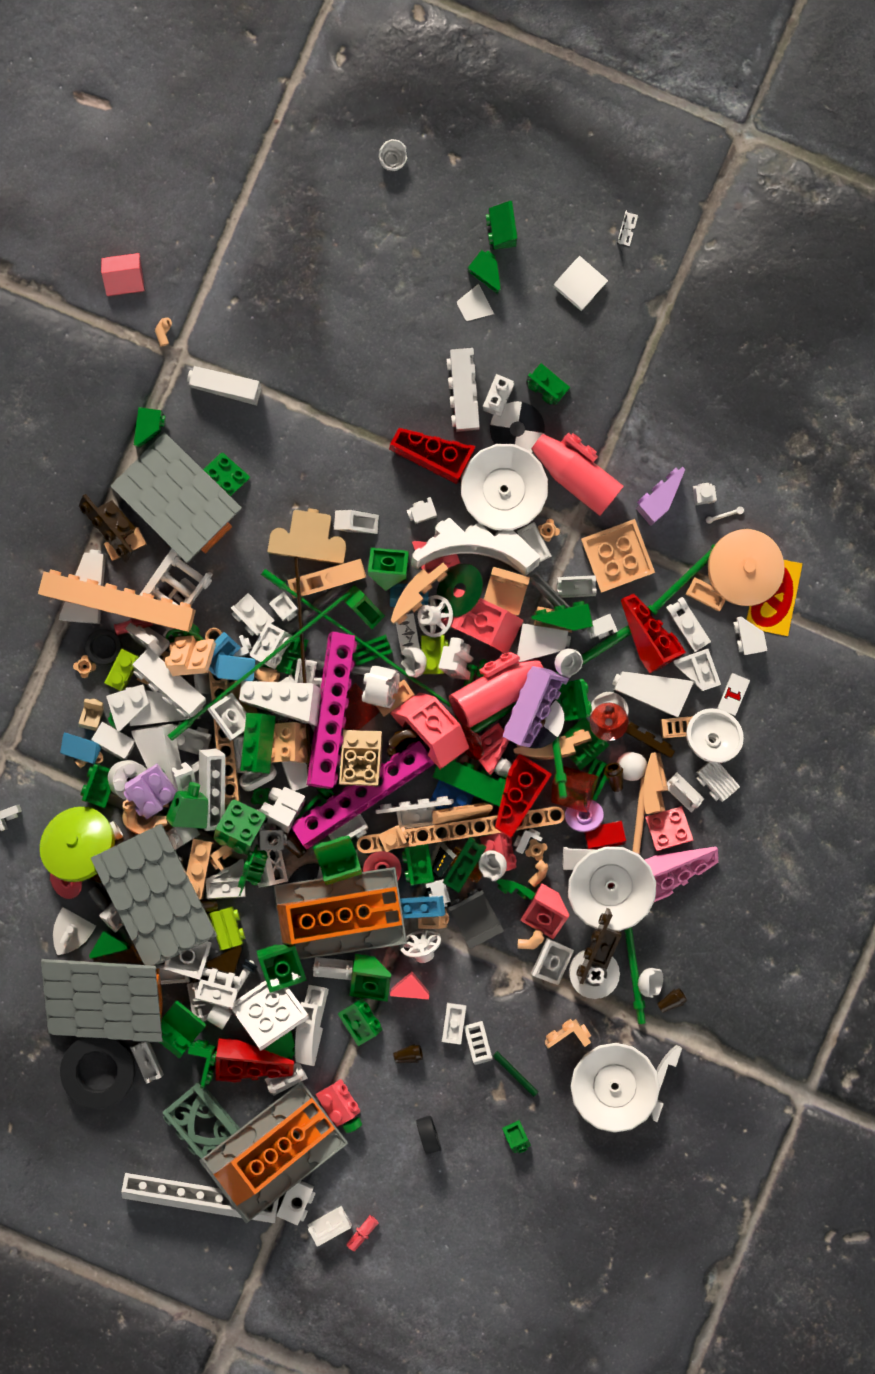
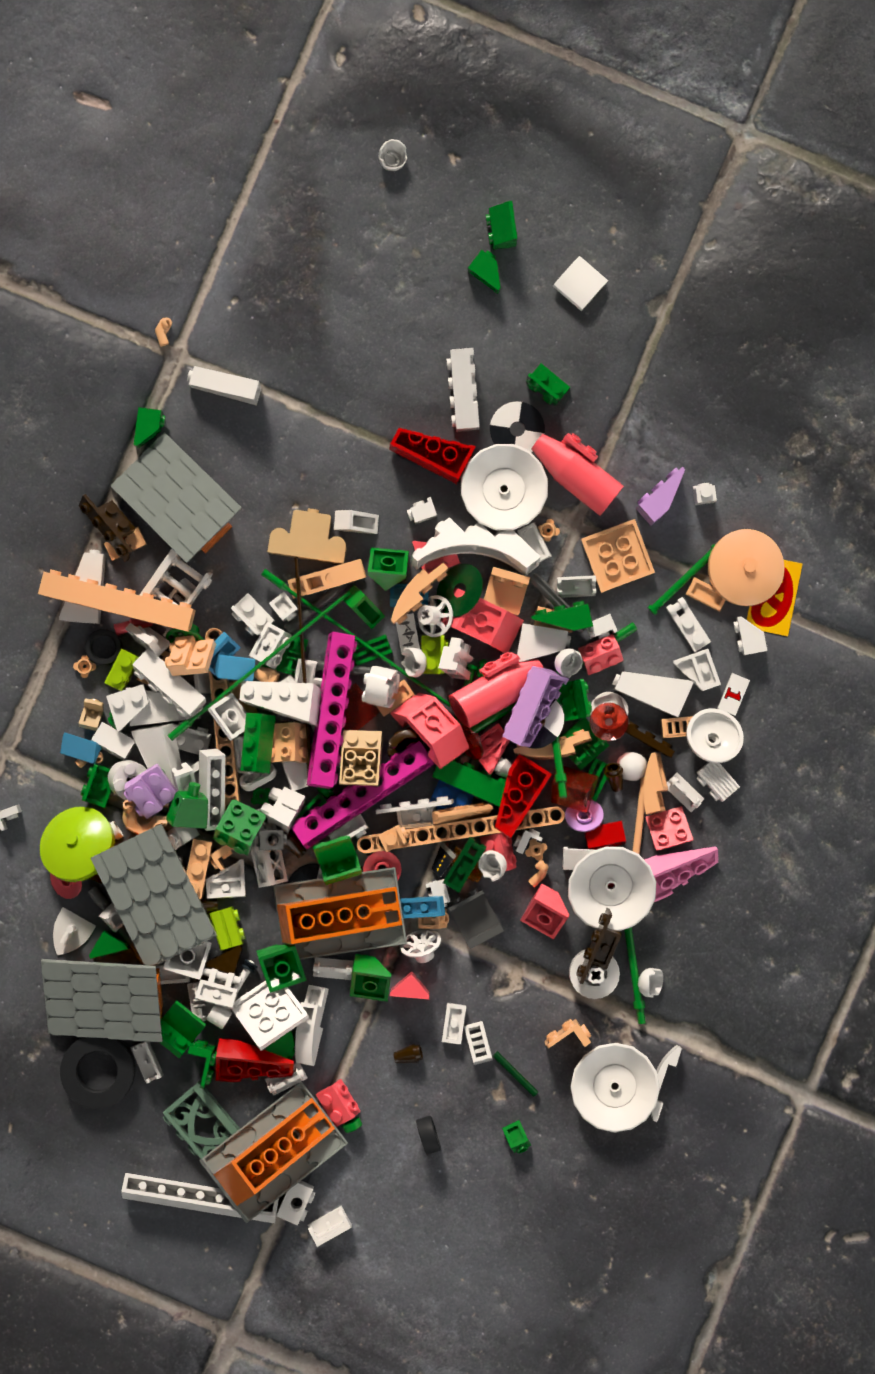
(122, 274): coral slope -> none
(226, 474): green bracket -> none
(243, 651): white bracket -> none
(253, 868): green hinge -> none
(360, 1021): green bracket -> none
(362, 1233): coral axle -> none
(419, 864): green bracket -> none
(474, 304): white sticker -> none
(498, 395): white hips -> none
(509, 886): green slope -> none
(533, 942): light nougat arm -> none
(552, 961): white slope -> none
(601, 654): none -> coral bracket
(626, 232): white piece -> none
(652, 641): red wedge -> none
(673, 1000): dark brown cone -> none
(739, 510): white hinge -> none

